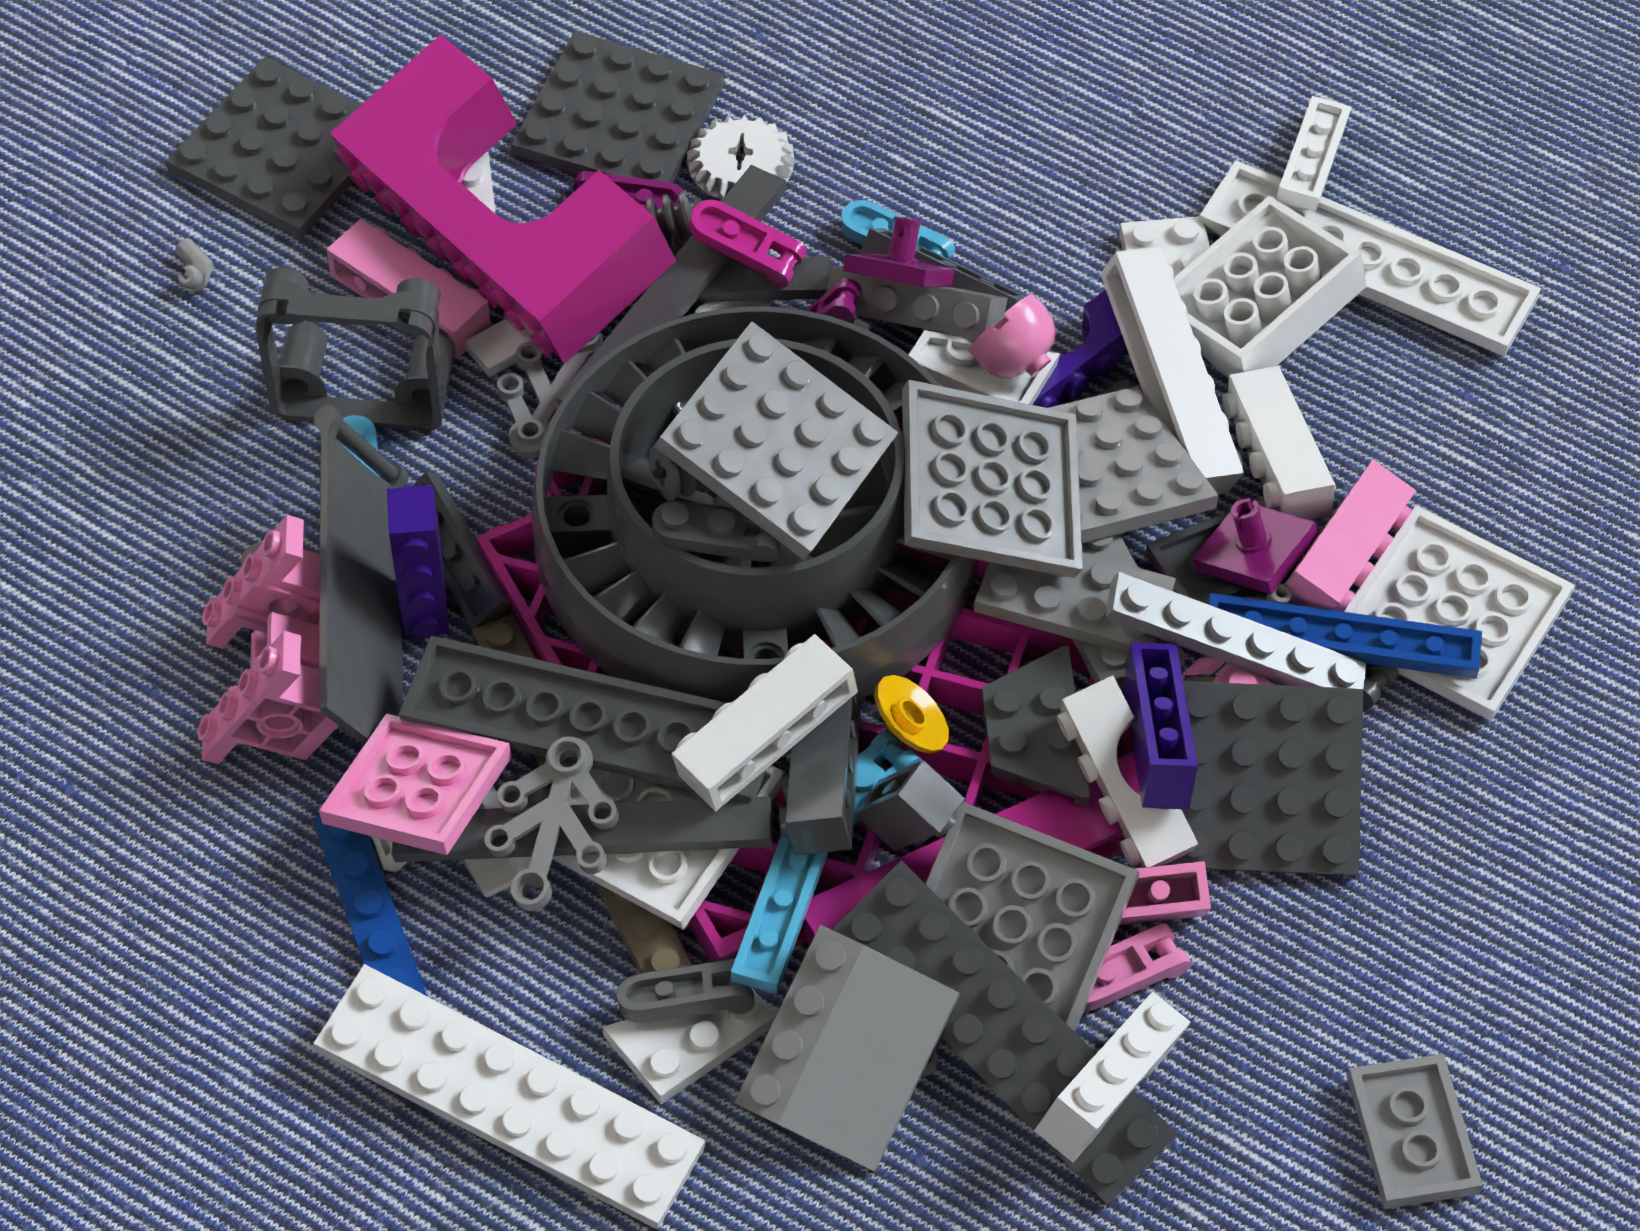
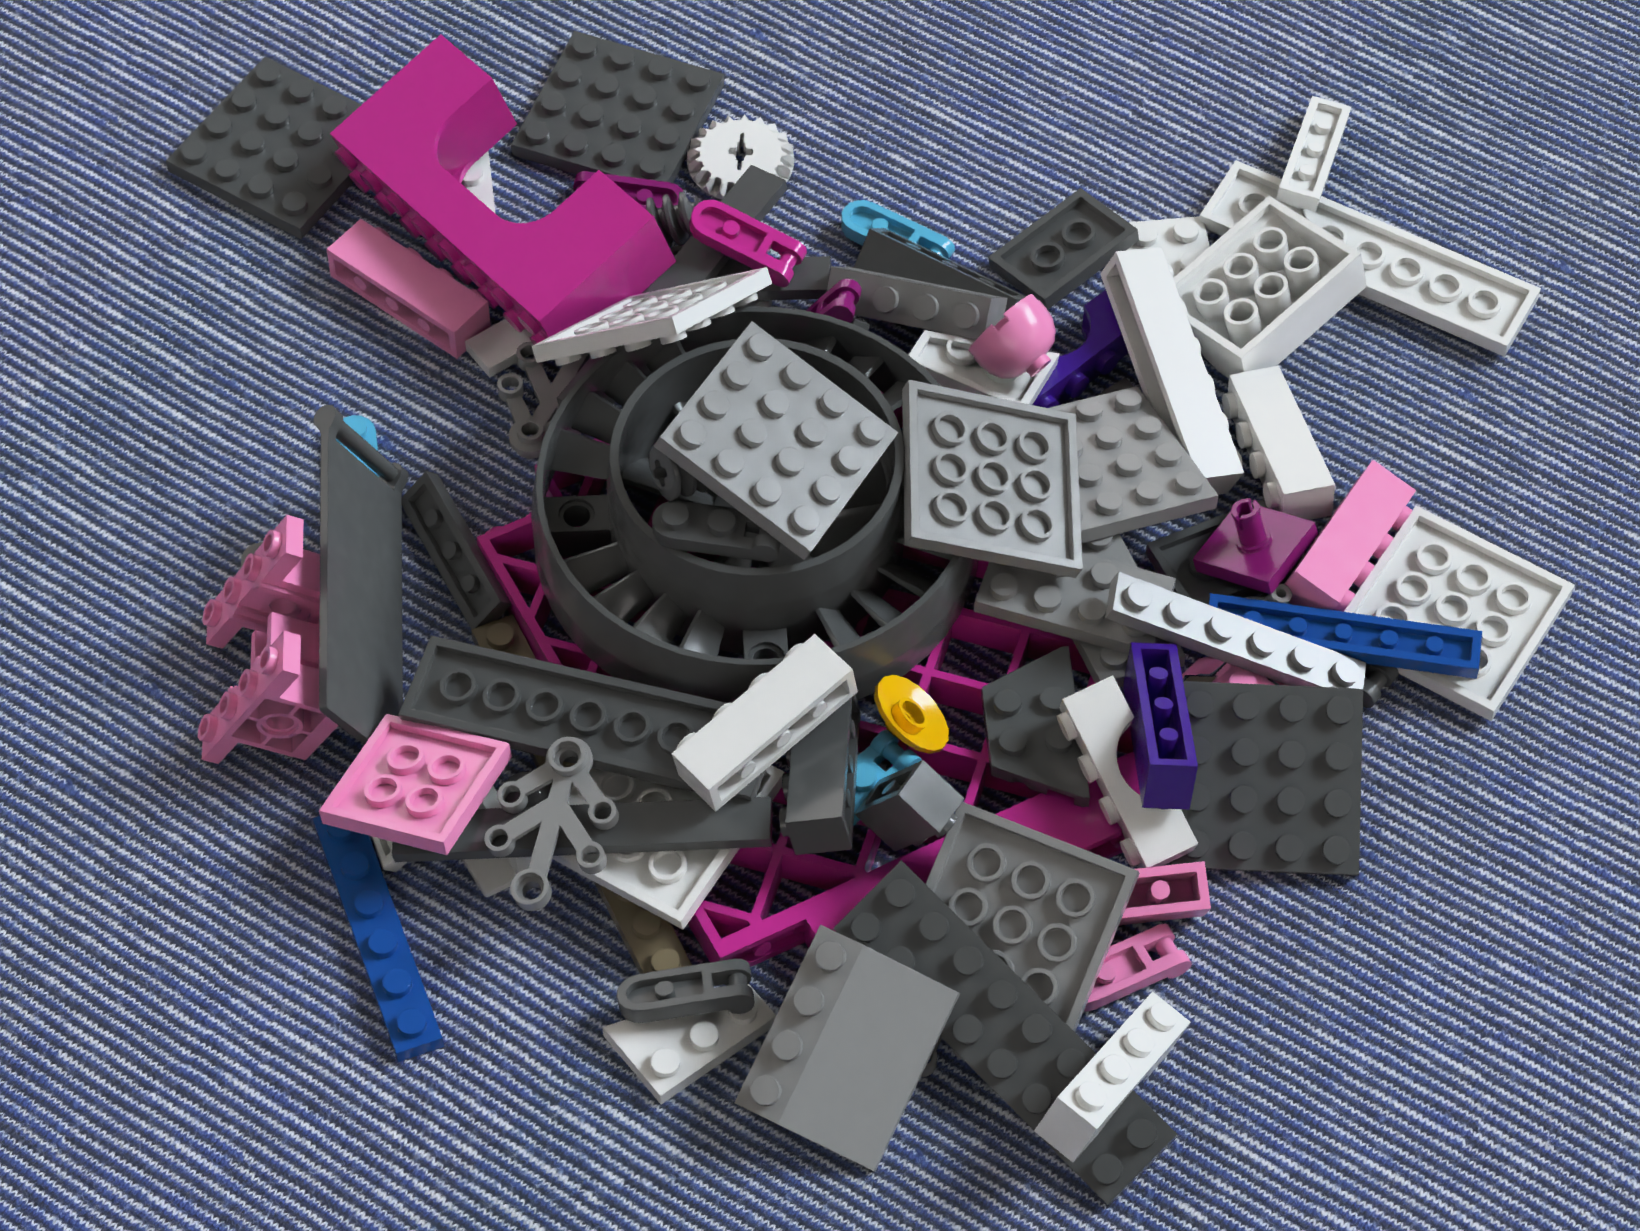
(198, 266): light grey arm -> none
(295, 380): dark grey piece -> none
(418, 560): dark purple brick -> none
(510, 1096): white plate -> none
(652, 316): none -> white plate
(777, 918): medium azure plate -> none
(900, 262): magenta tile -> none
(1063, 248): none -> dark grey plate
(1414, 1131): light grey plate -> none

